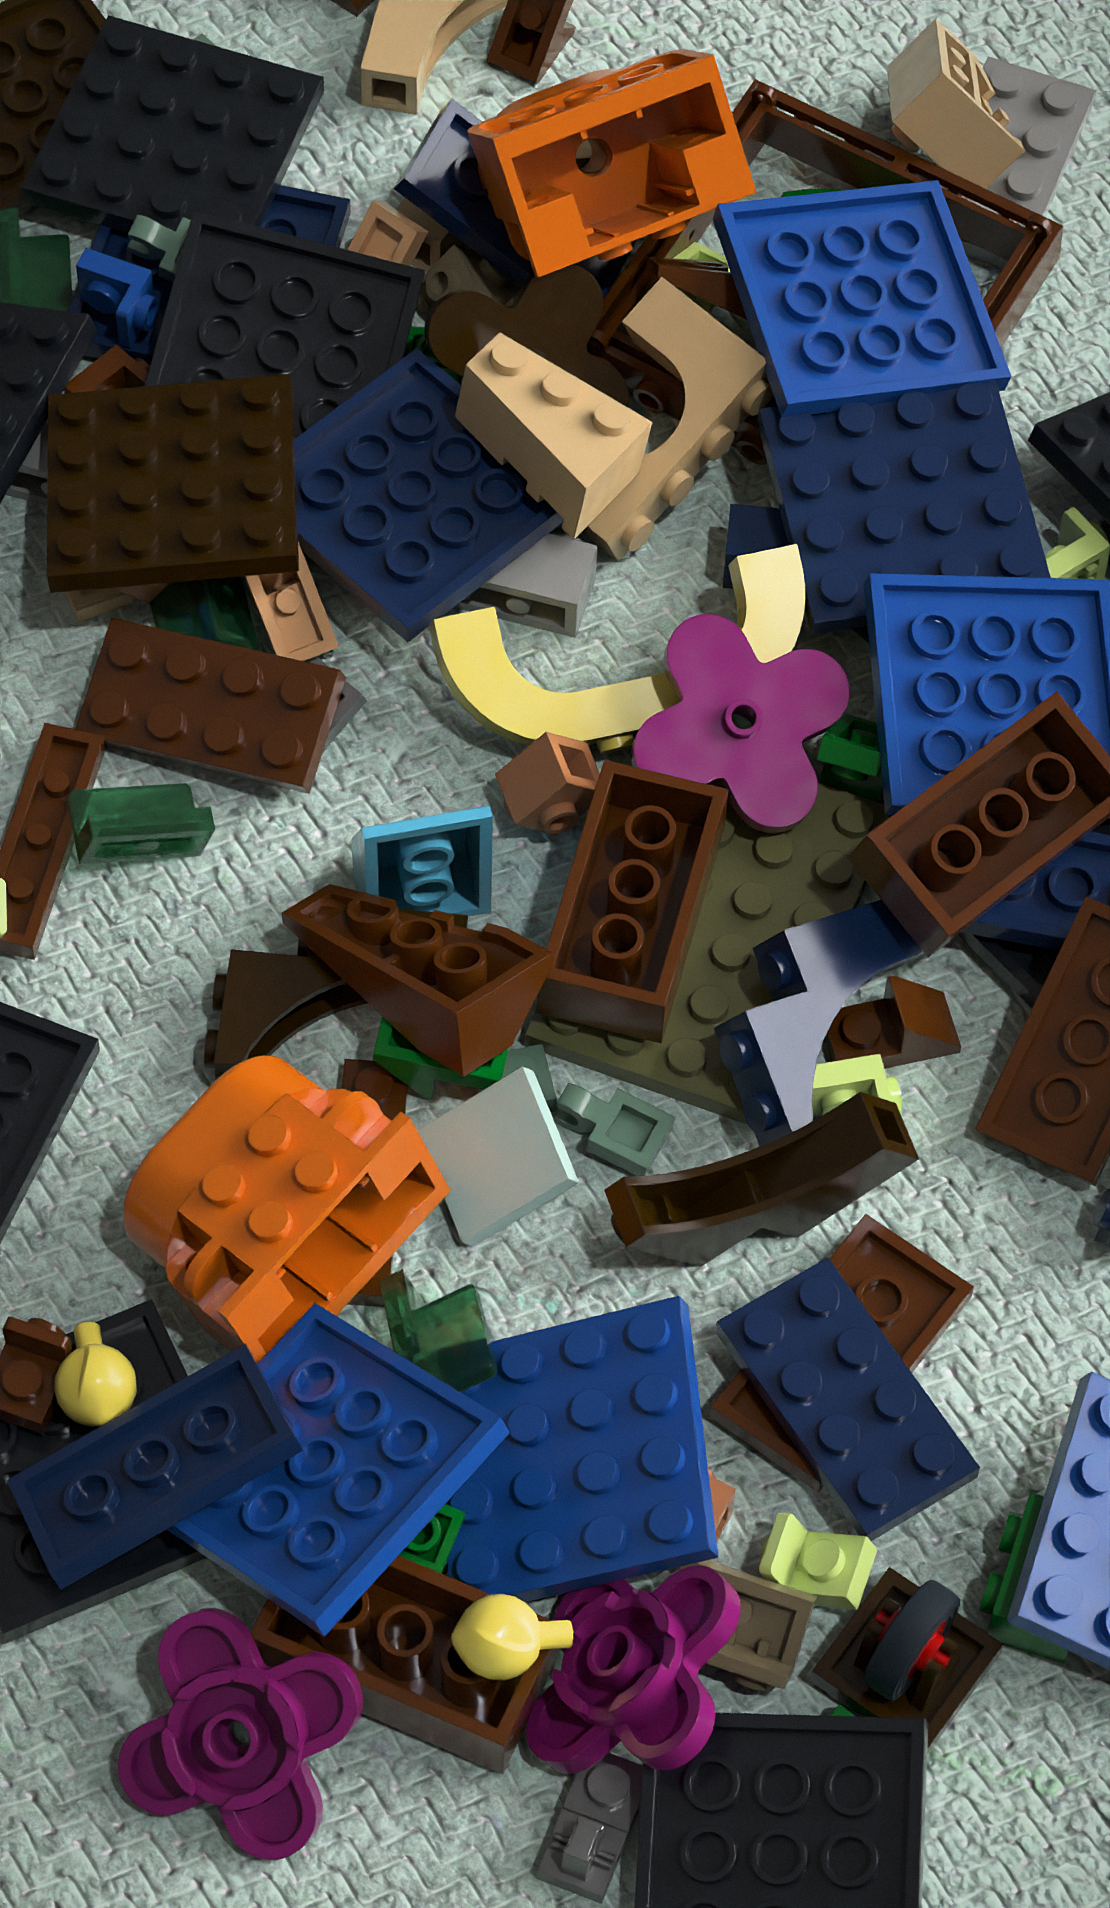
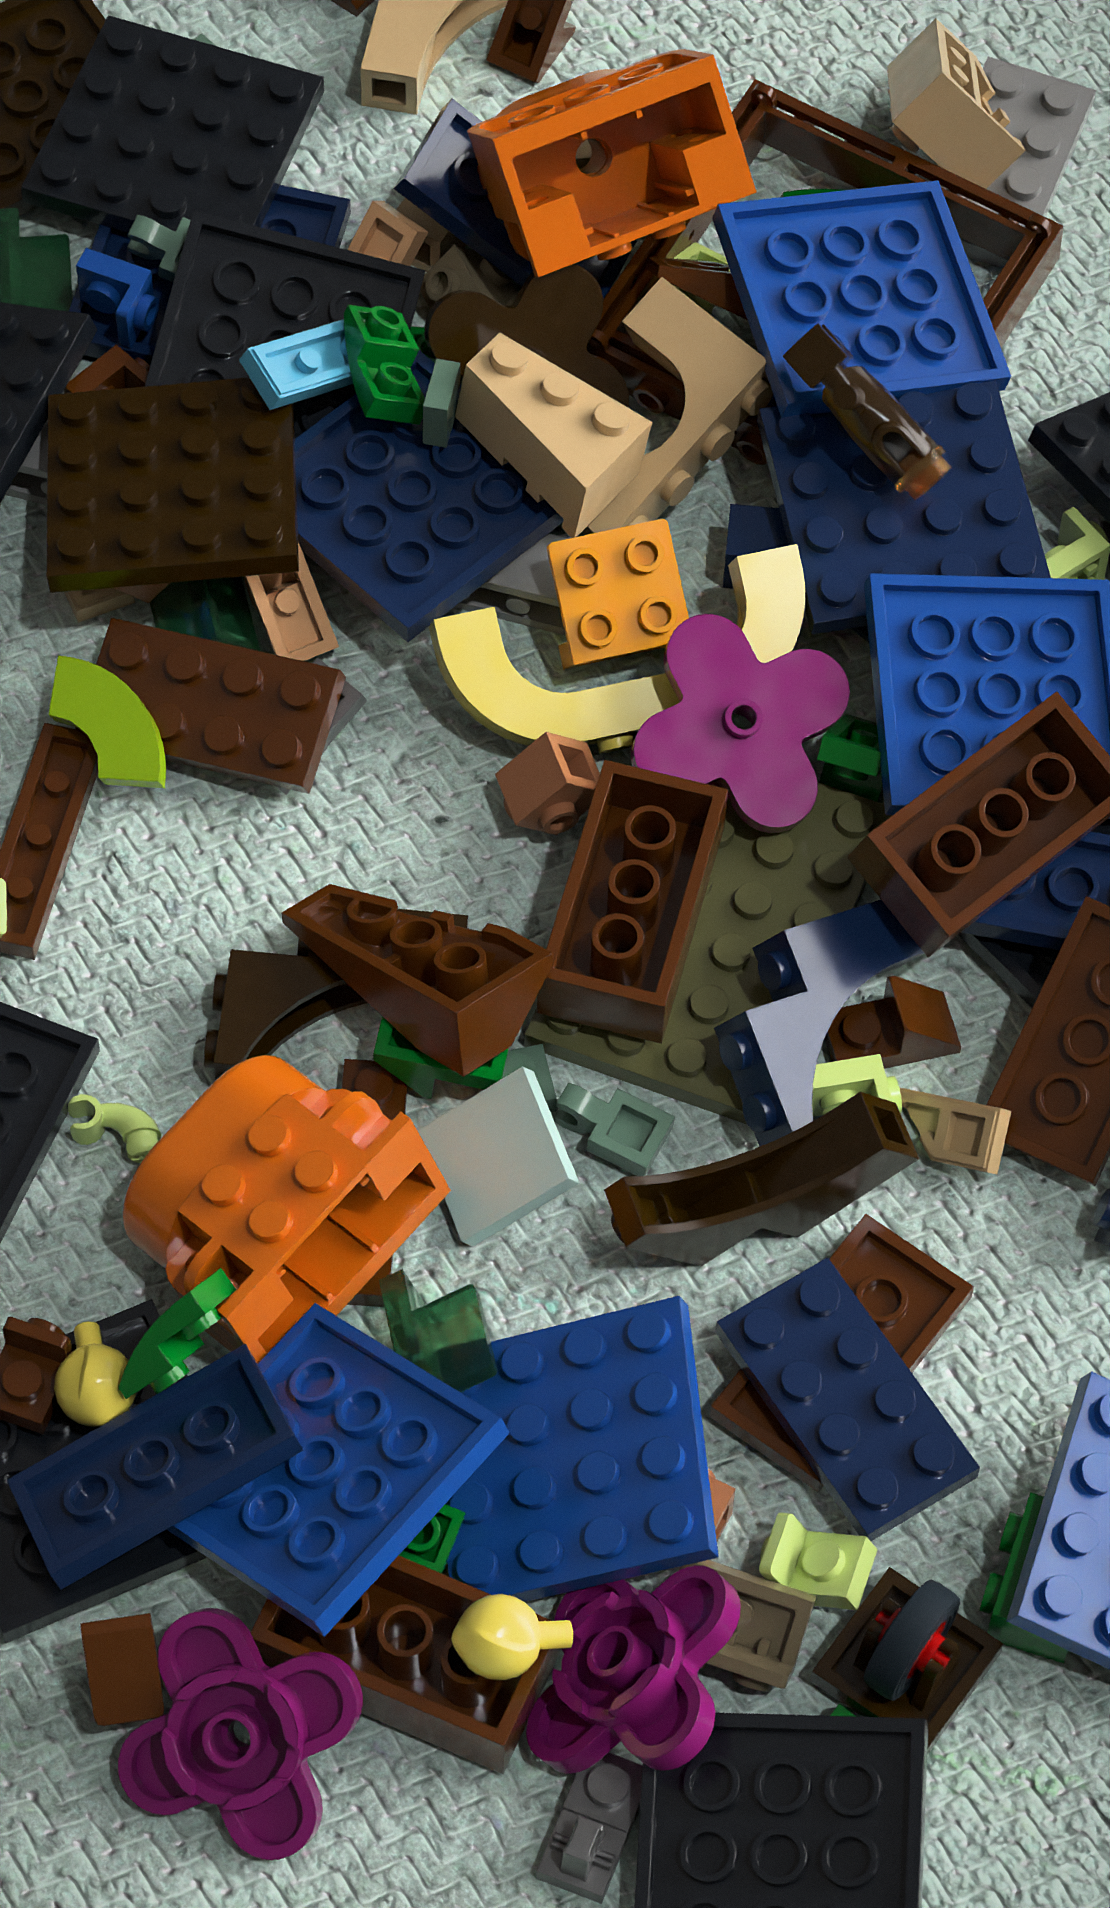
(113, 719): none -> lime tile
(123, 1669): none -> reddish brown slope
(134, 1125): none -> yellowish green arm
(138, 823): clear green panel -> none
(174, 1337): none -> green slope
(299, 365): none -> medium azure tile
(380, 363): none -> green slope
(429, 862): medium azure slope -> none
(441, 403): none -> sand green tile
(617, 592): none -> light orange bracket
(869, 413): none -> dark brown piece
(958, 1130): none -> tan tile

